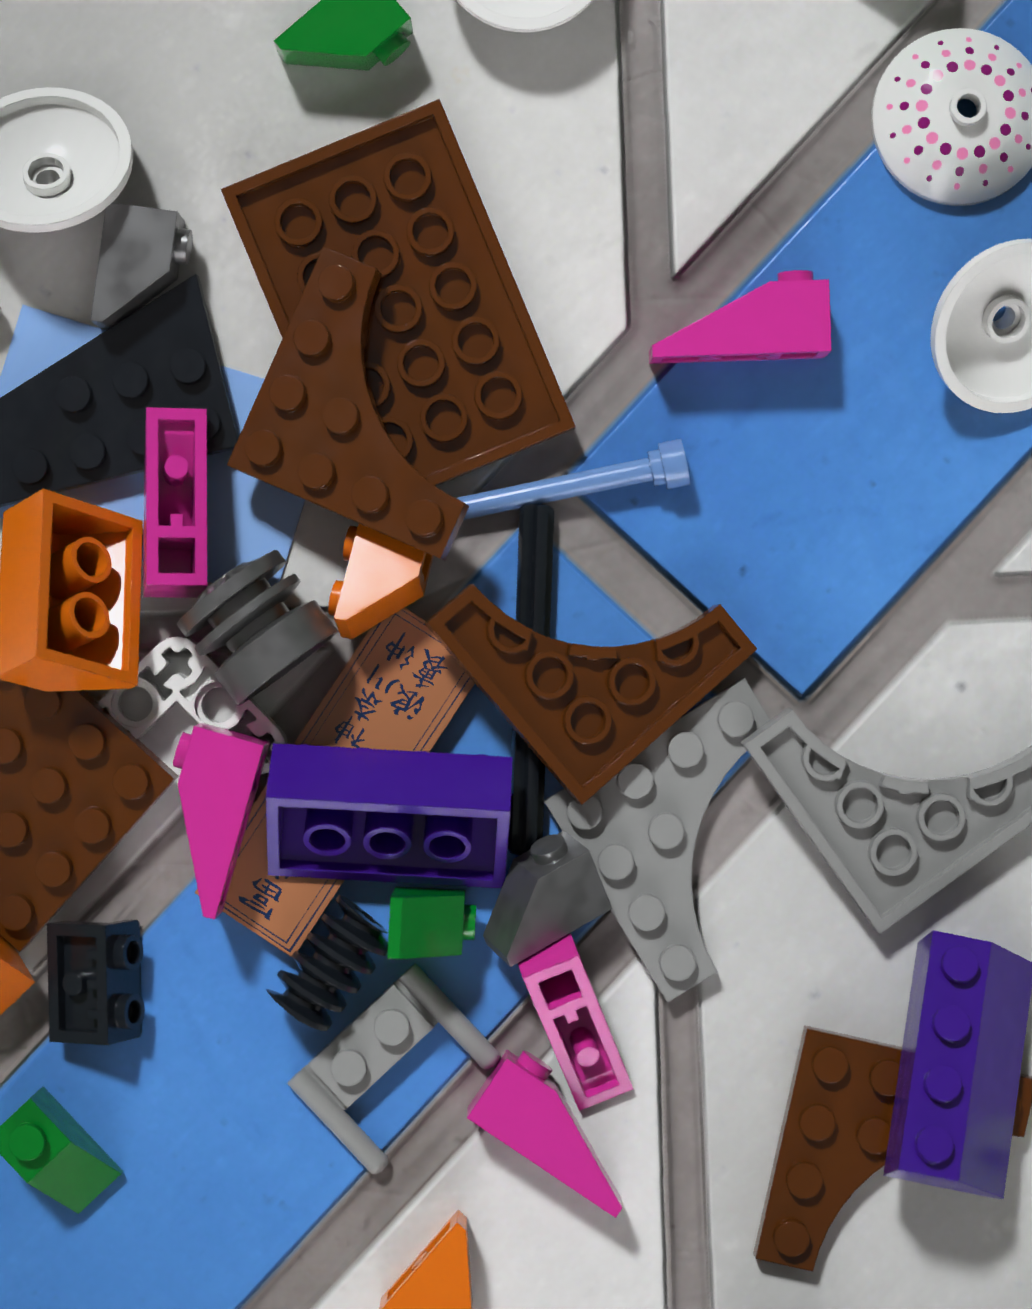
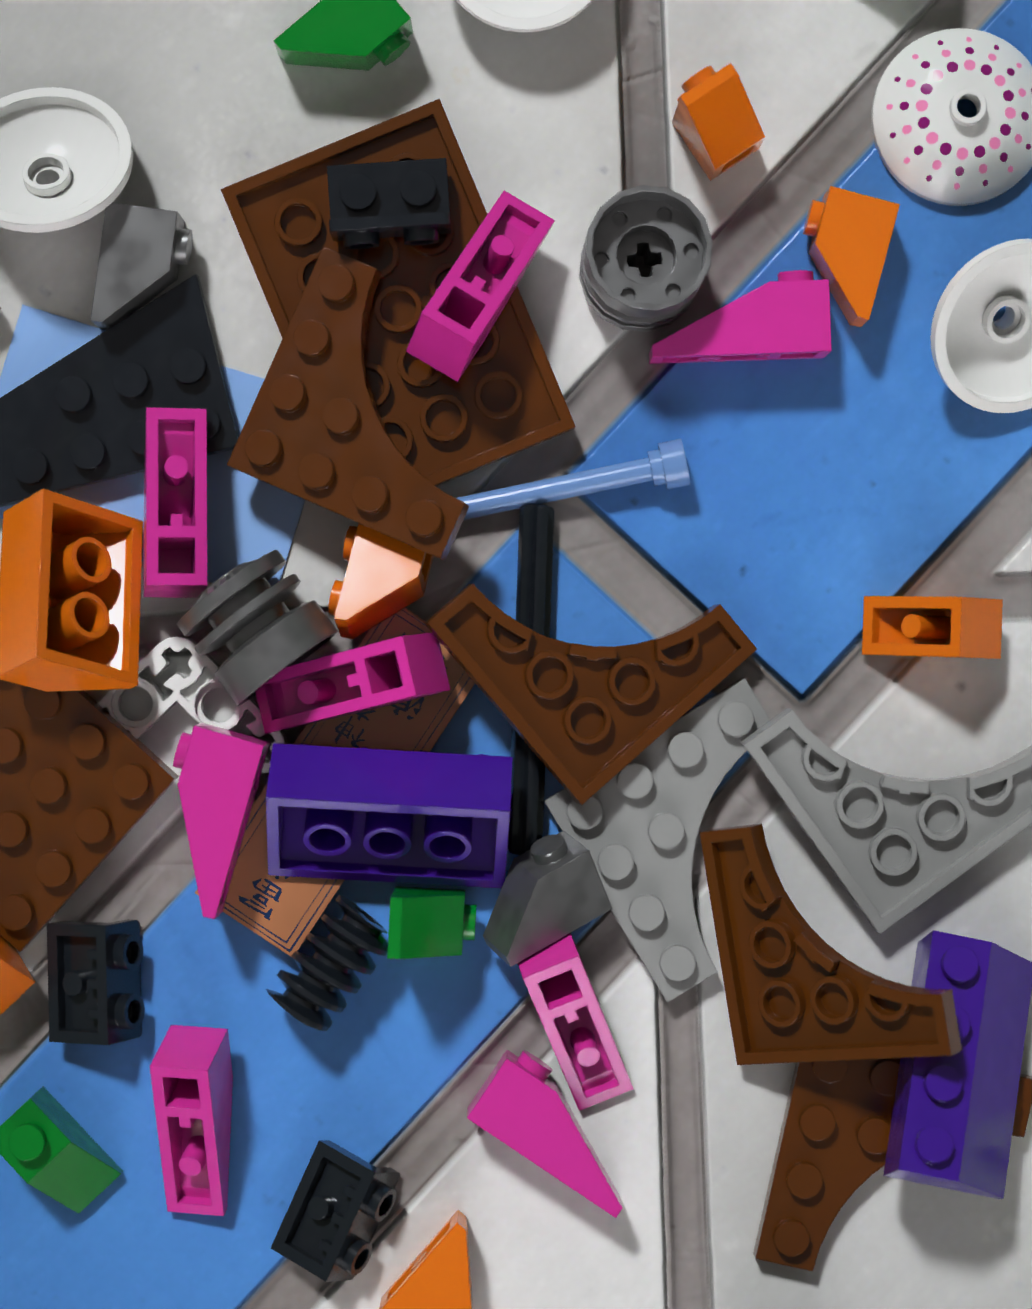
(194, 1117): none -> dark pink slope
(336, 1213): none -> black bracket
(353, 682): none -> dark pink slope
(372, 1047): light grey plate -> none
(388, 202): none -> black bracket
(479, 286): none -> dark pink slope
(668, 236): none -> flat silver wheel
(717, 120): none -> orange slope
(794, 992): none -> reddish brown plate
(850, 247): none -> orange slope
(932, 626): none -> orange slope

